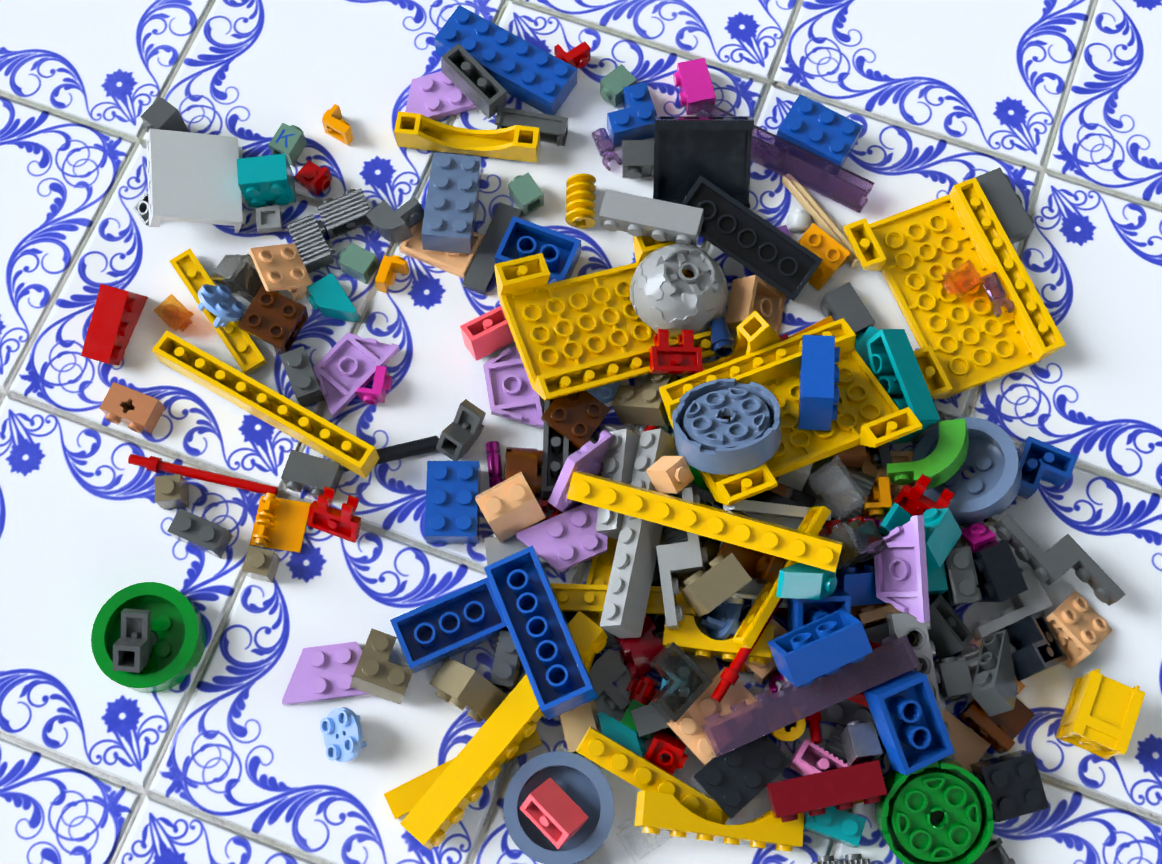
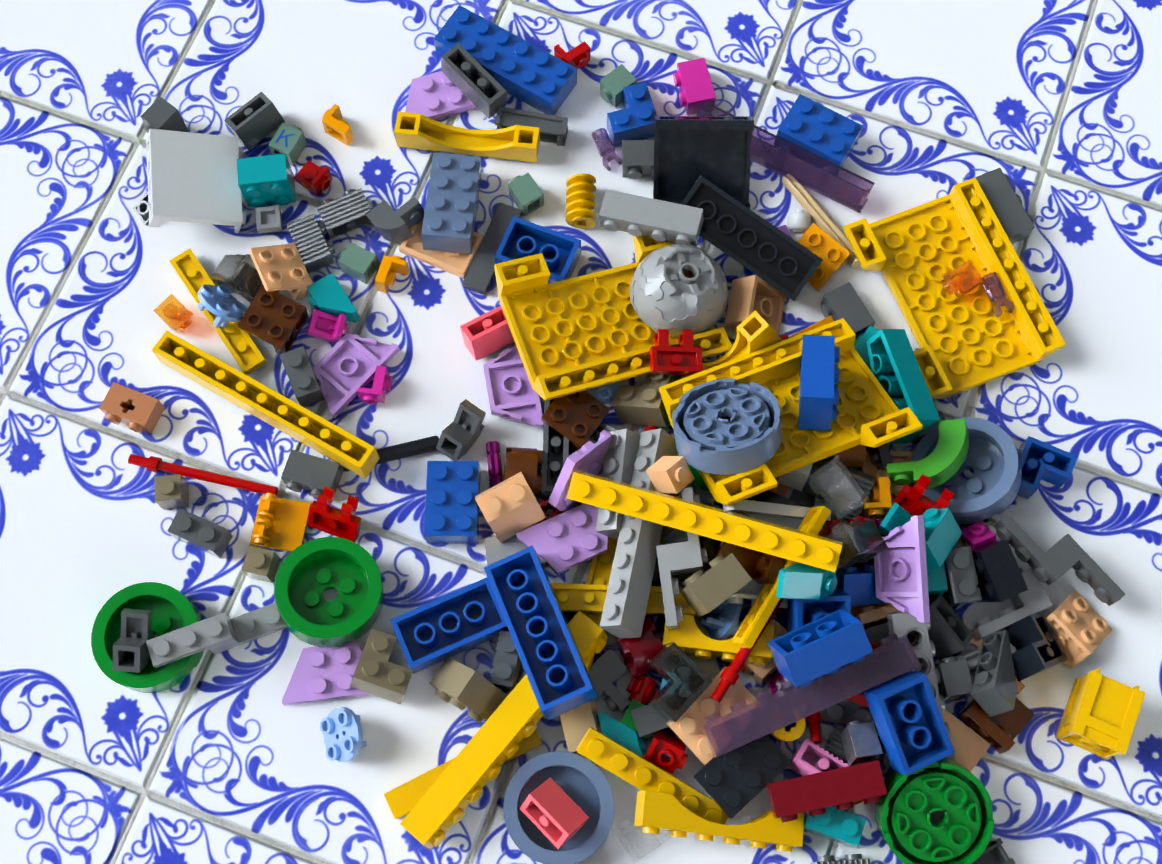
(112, 324): red wedge -> none
(216, 634): none -> light grey bracket
(254, 120): none -> dark grey brick
(324, 566): none -> green brick
(327, 326): none -> dark pink bracket
(721, 338): dark blue cone -> none
(1012, 784): black brick -> none

